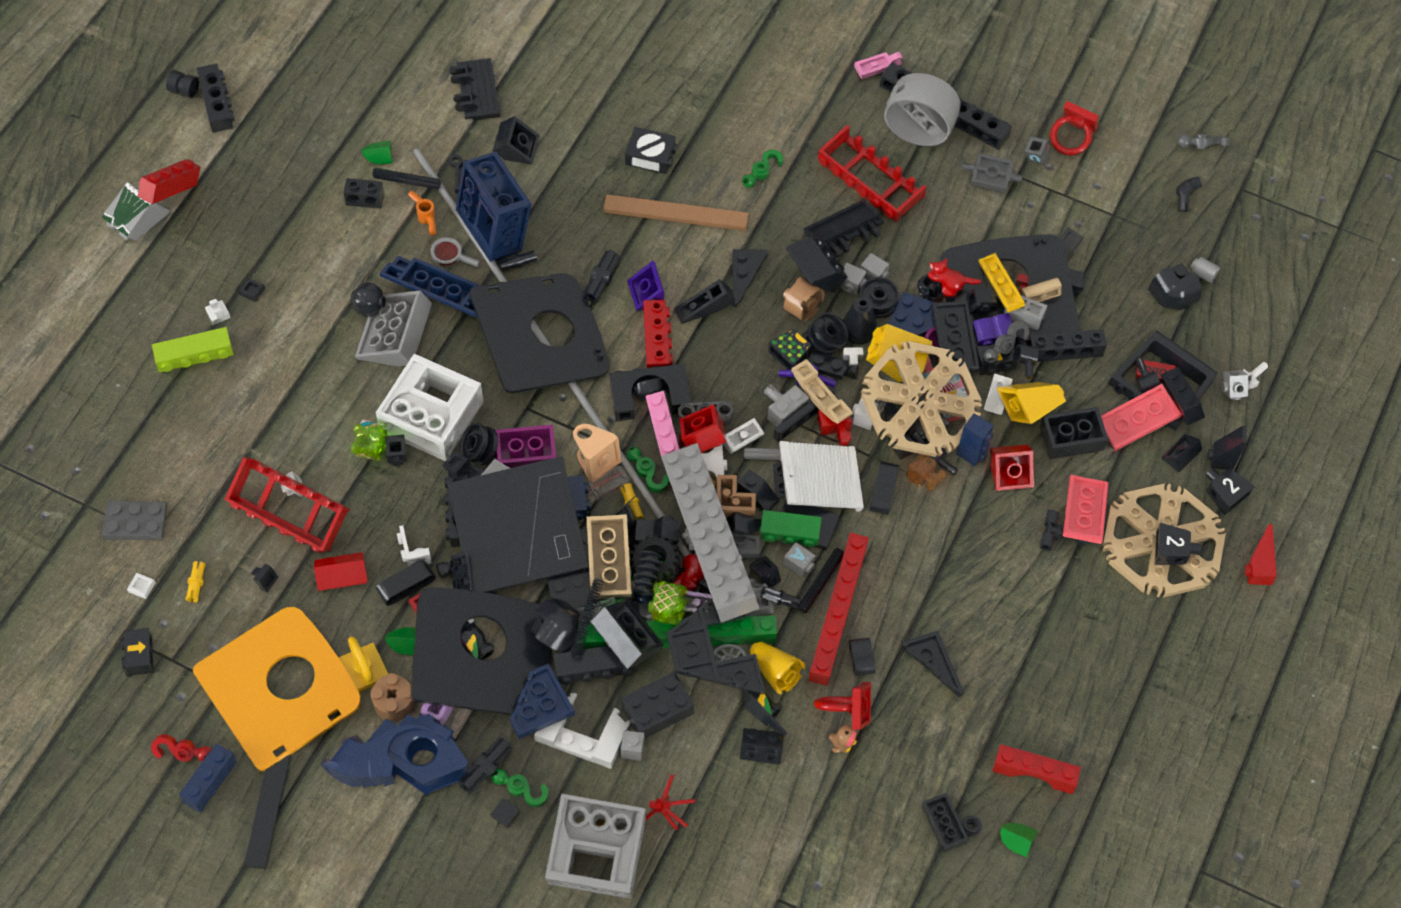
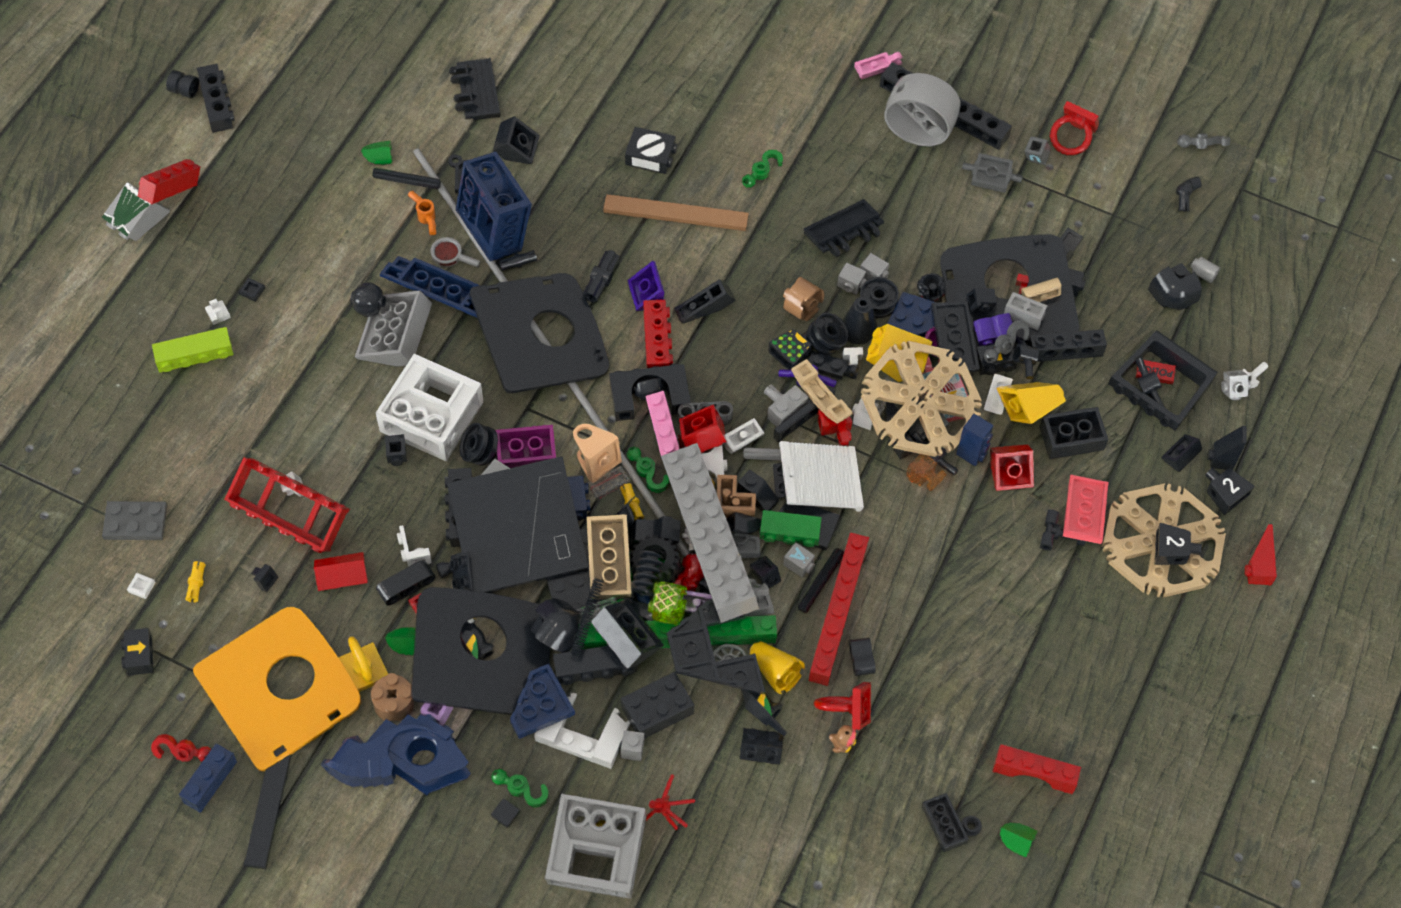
(364, 193): black brick -> none
(376, 433): clear neon green brick -> none
(461, 467): black slope -> none
(484, 765): black piece -> none
(745, 266): black wing -> none
(780, 597): black axle -> none
(818, 263): black slope -> none
(882, 164): red window -> none
(884, 488): black beam -> none
(933, 656): black wing -> none
(951, 280): red animal -> none
(1001, 282): yellow tile -> none
(1139, 417): coral tile -> none
(1183, 396): black brick -> none

